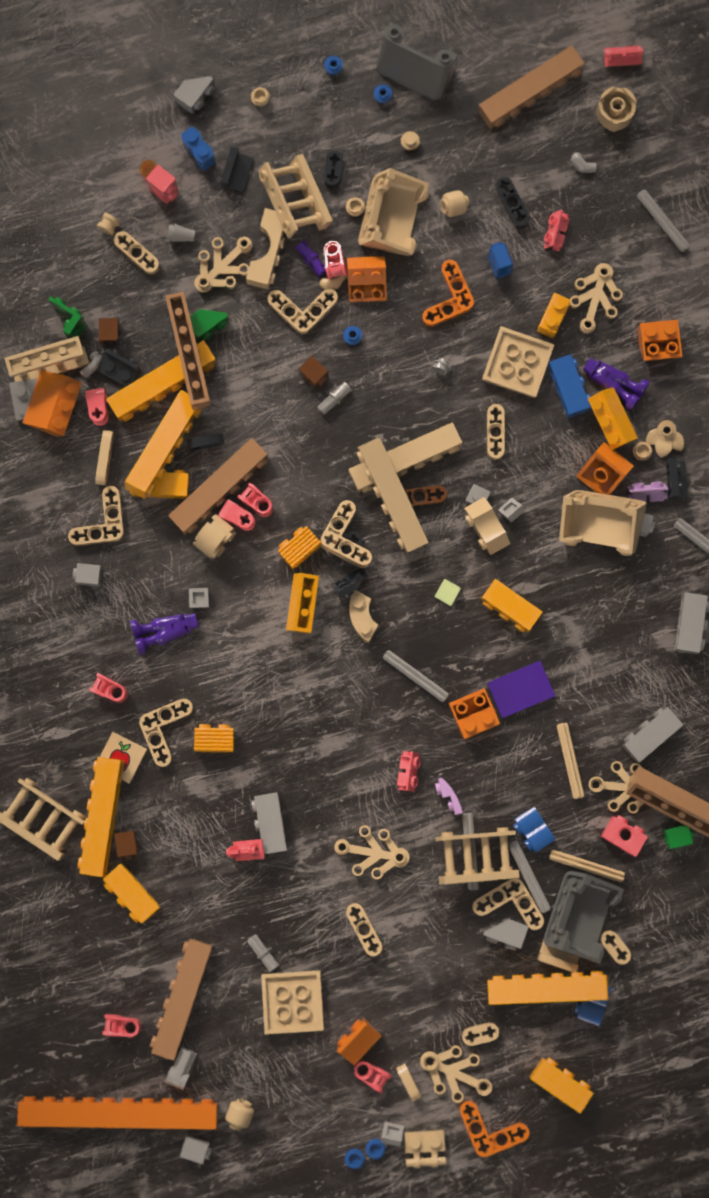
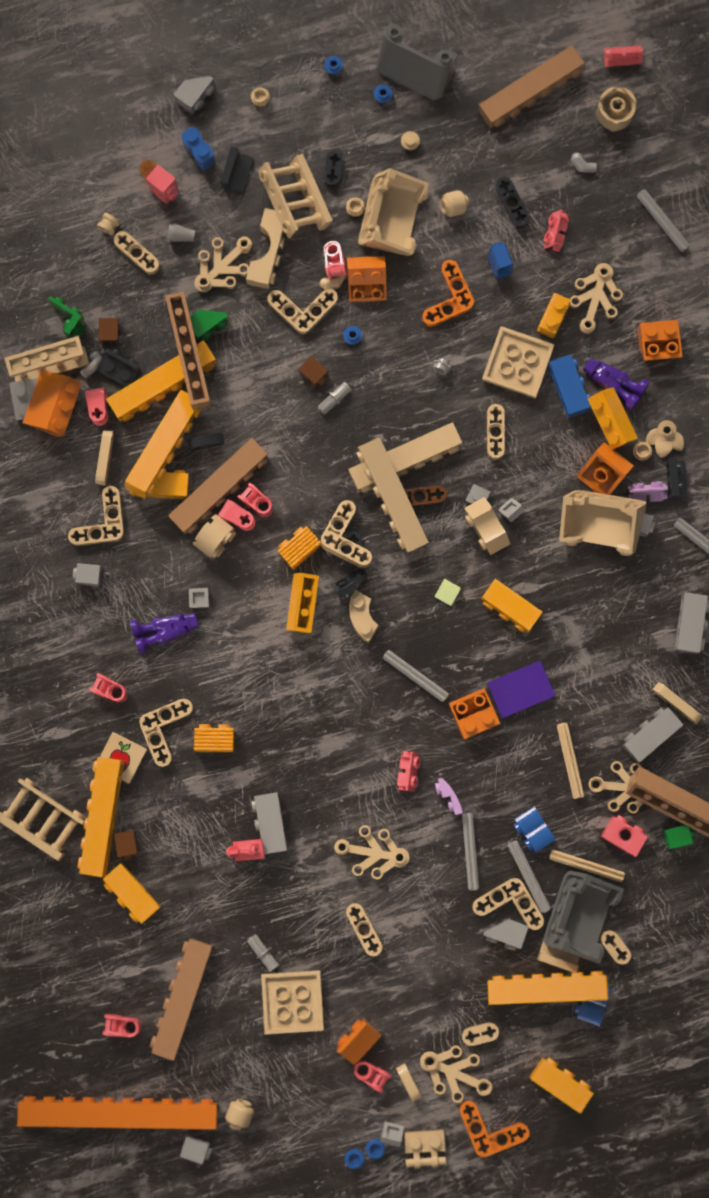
(180, 1070): light grey piece -> none
(311, 258): dark purple pin -> none
(469, 874): tan fence -> none
(677, 703): none -> tan beam

